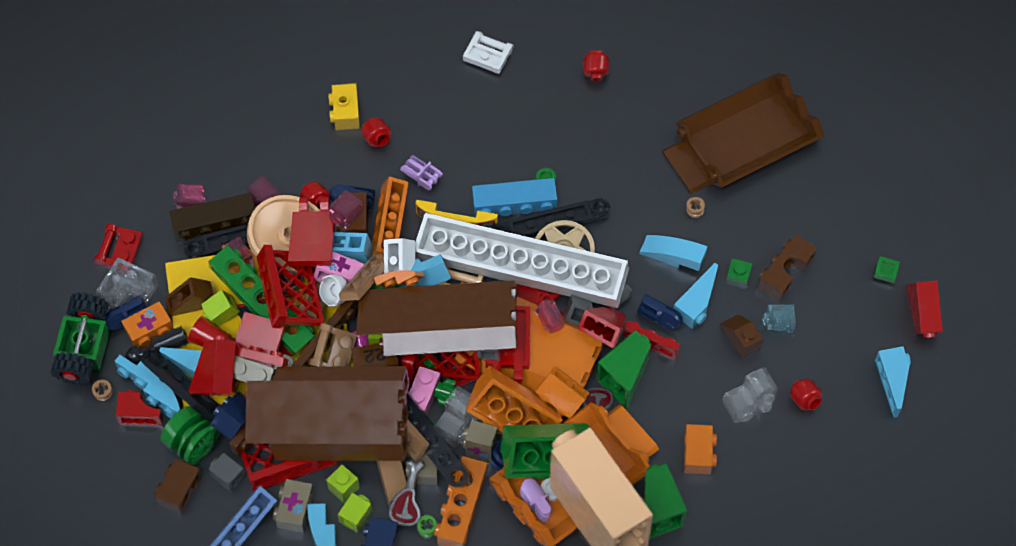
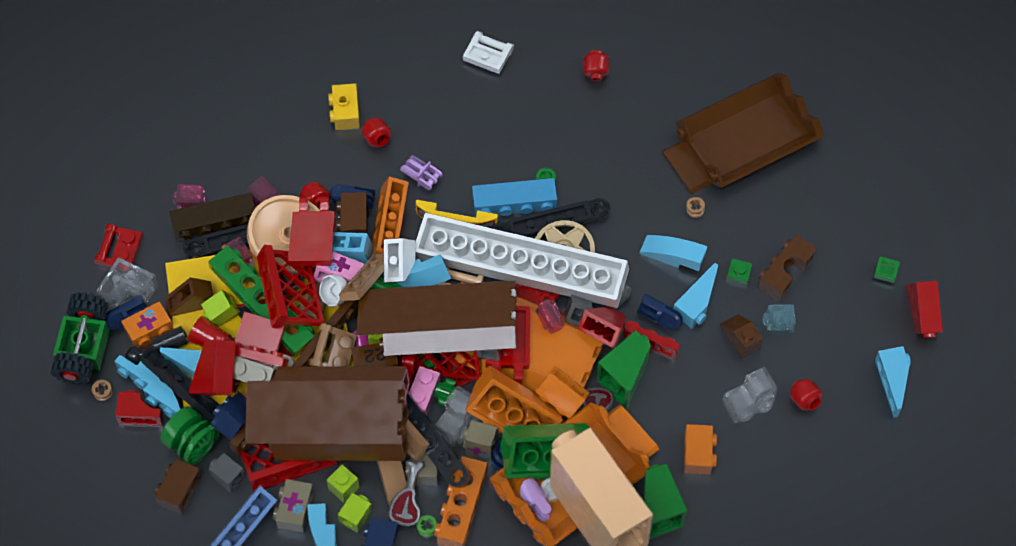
(345, 209): clear pink brick -> none
(400, 277): orange slope -> none

